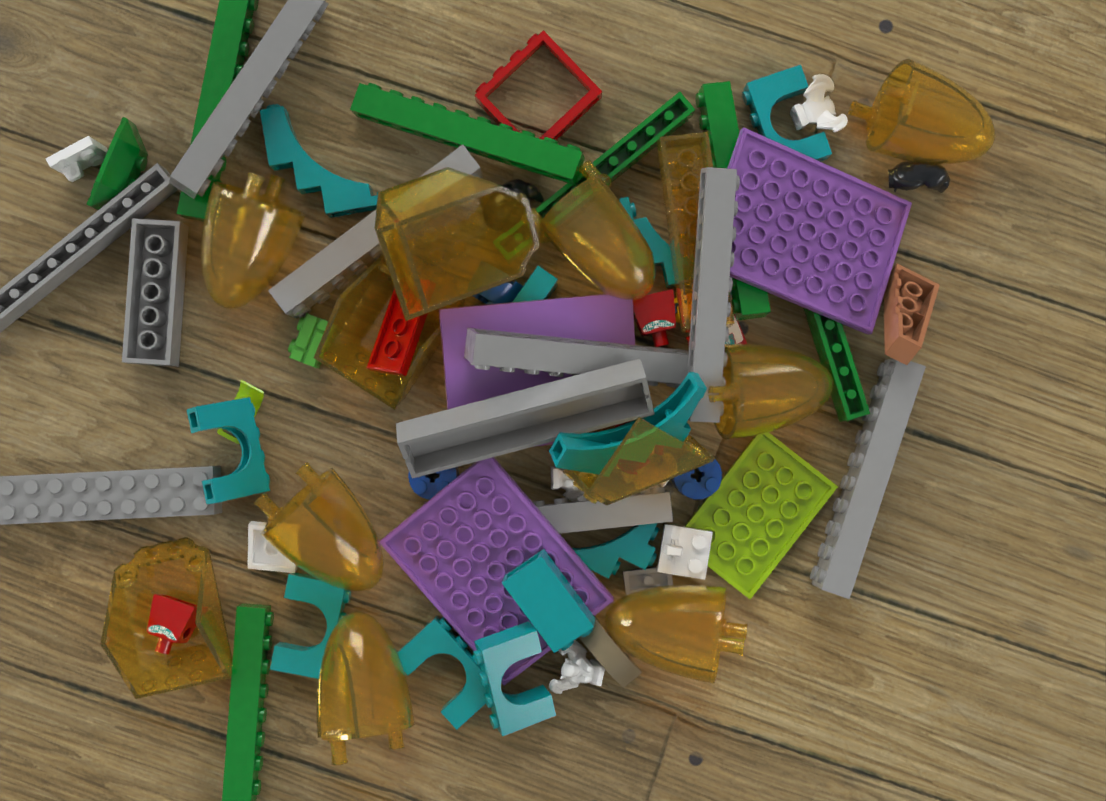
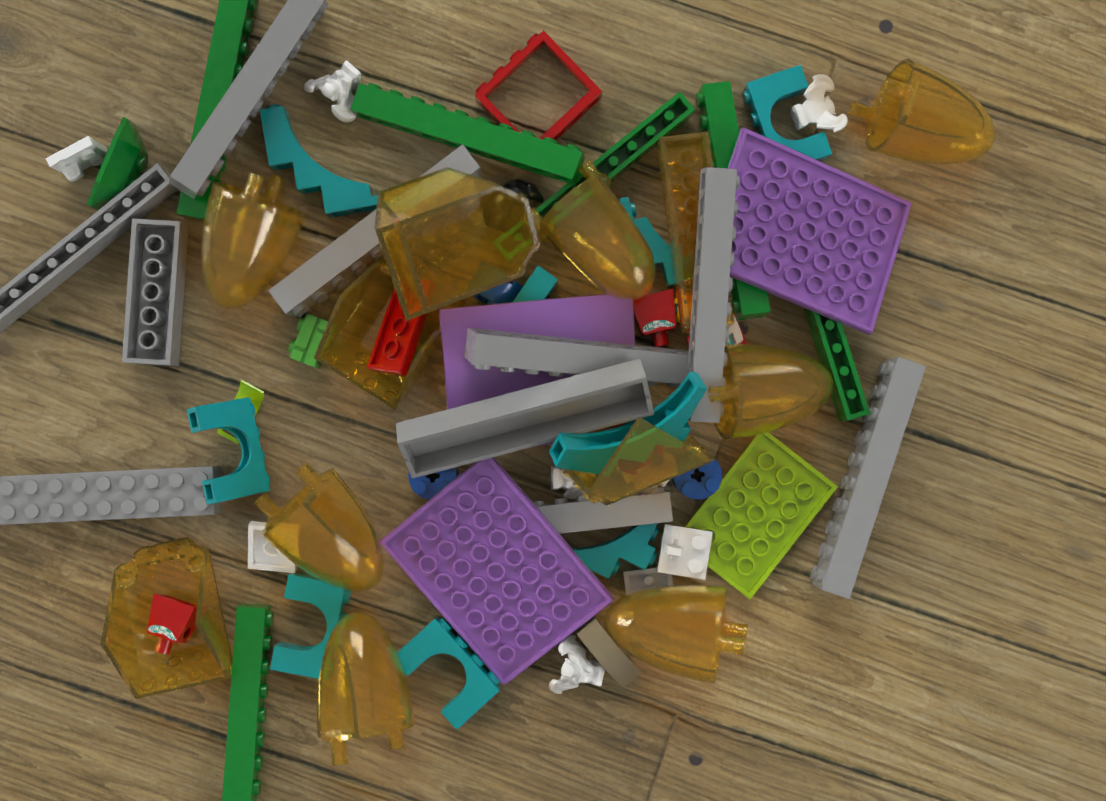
(338, 88): none -> white animal
(495, 656): teal arch -> none
(549, 601): teal brick -> none
(907, 312): nougat wedge -> none
(912, 175): black animal -> none

